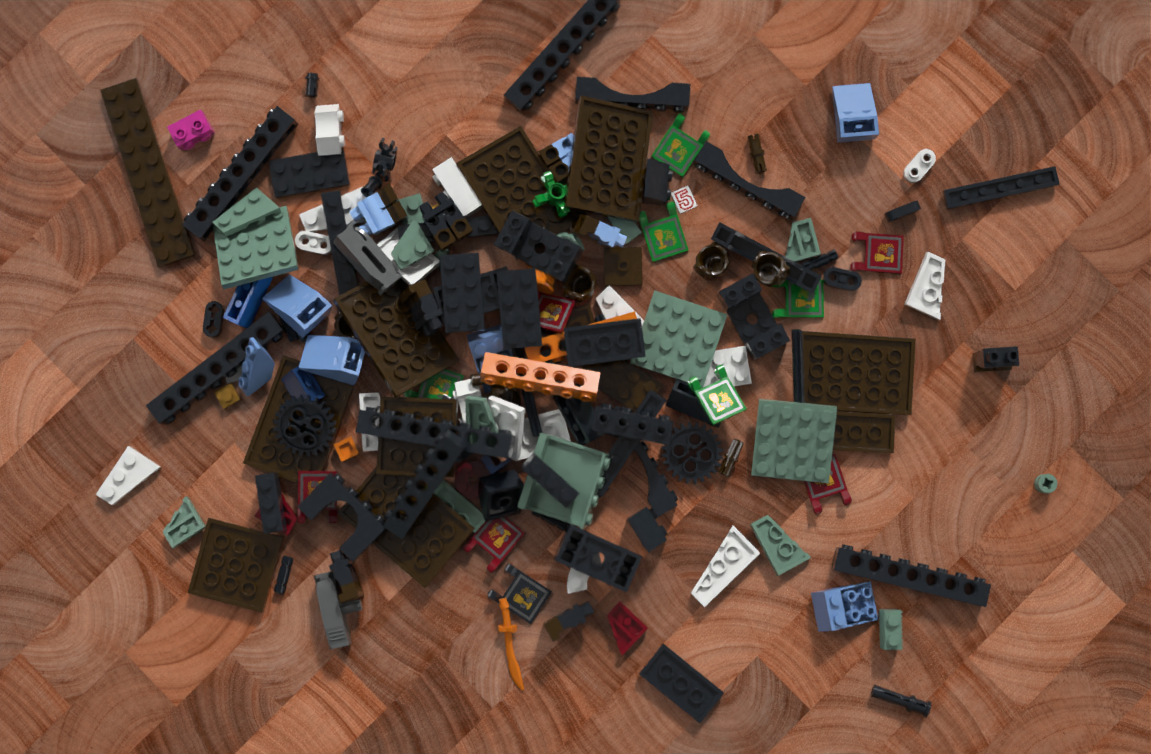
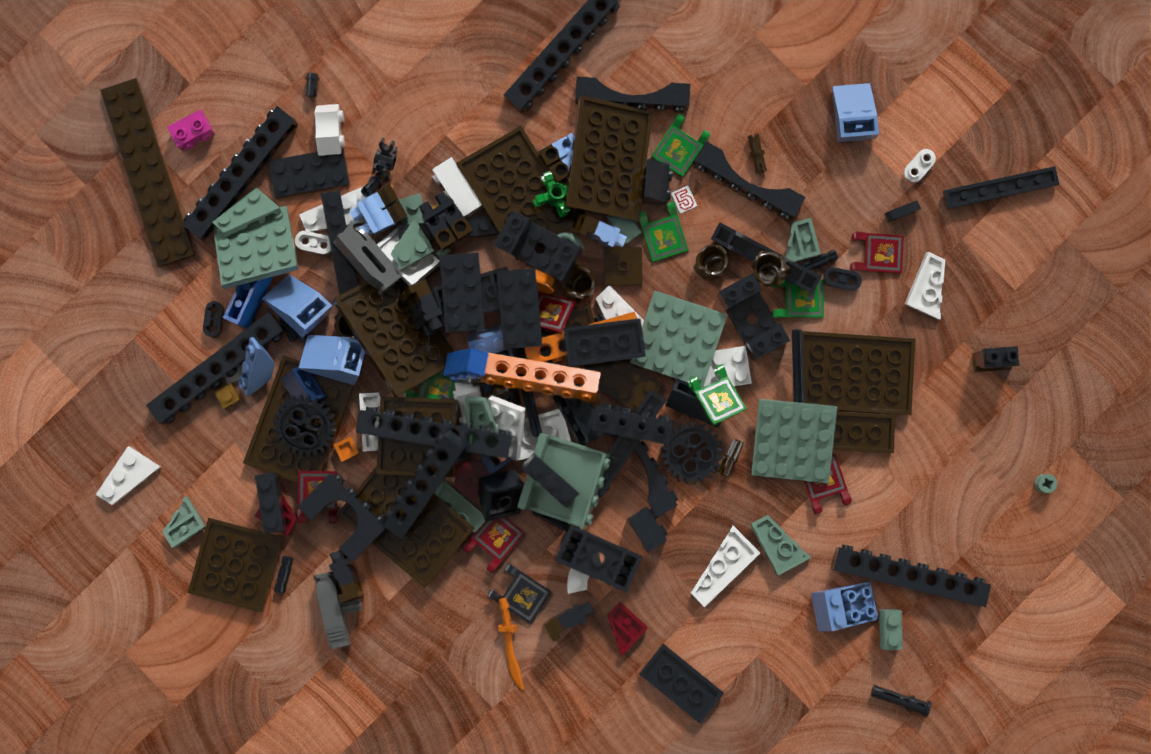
(465, 364): none -> blue brick

